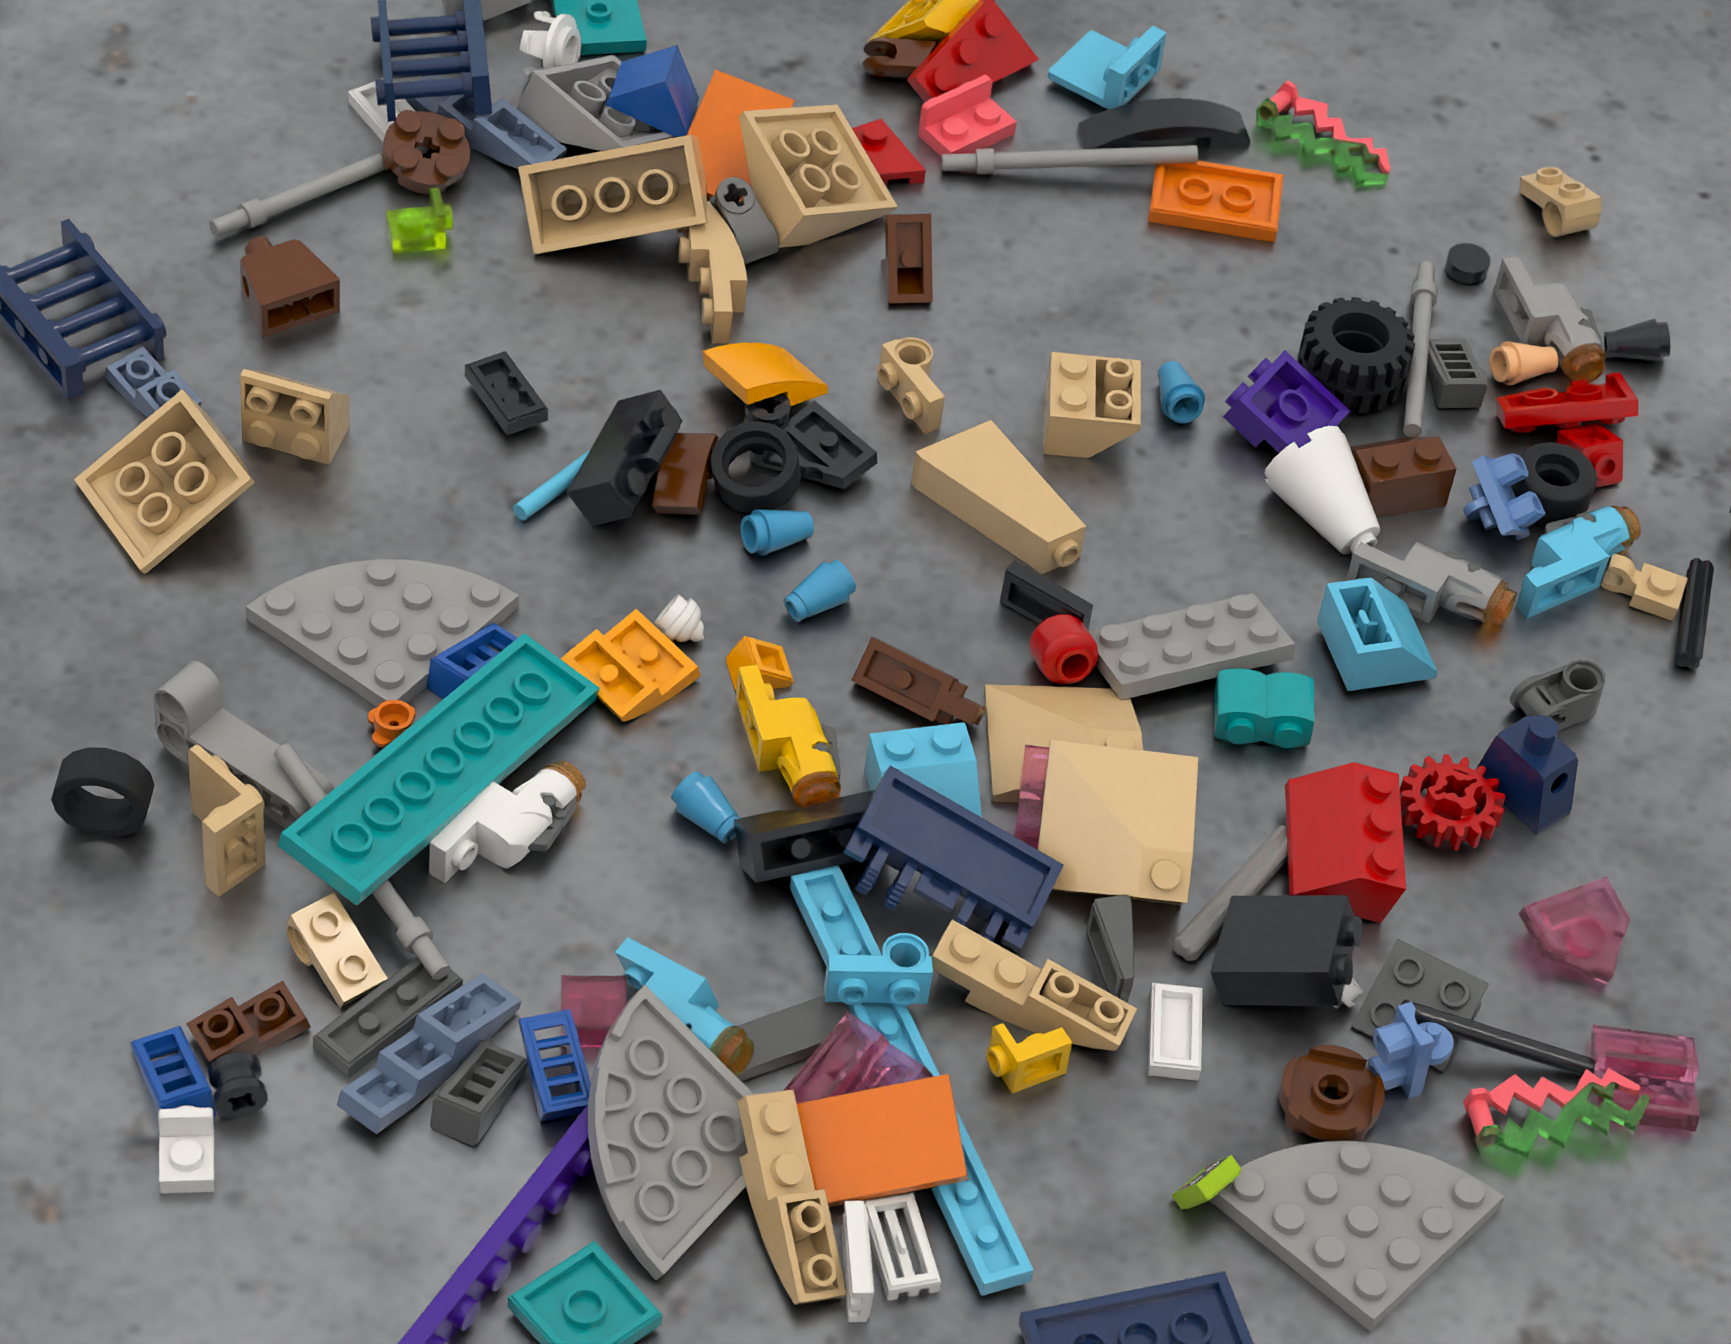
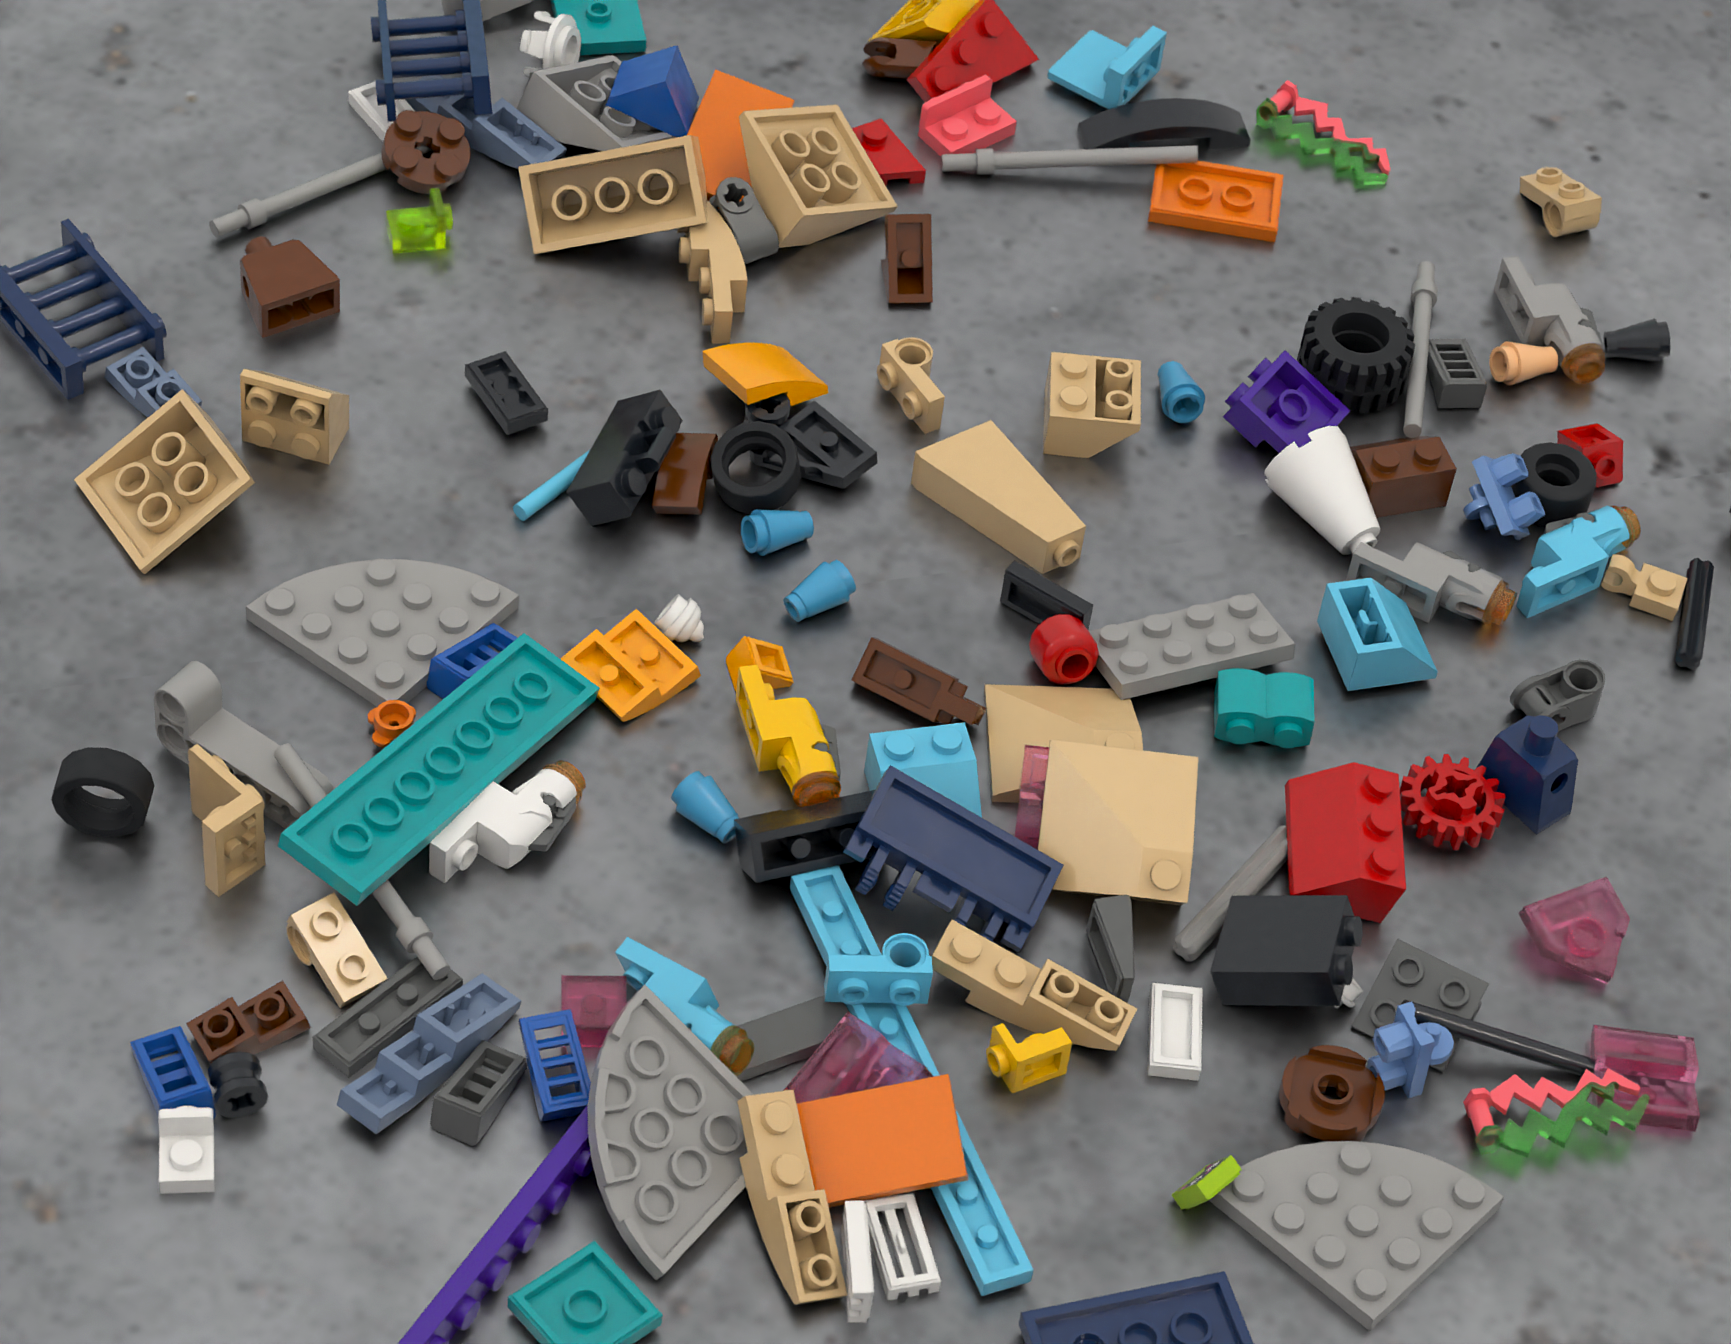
(1467, 263): black tile -> none
(1581, 402): red wing -> none

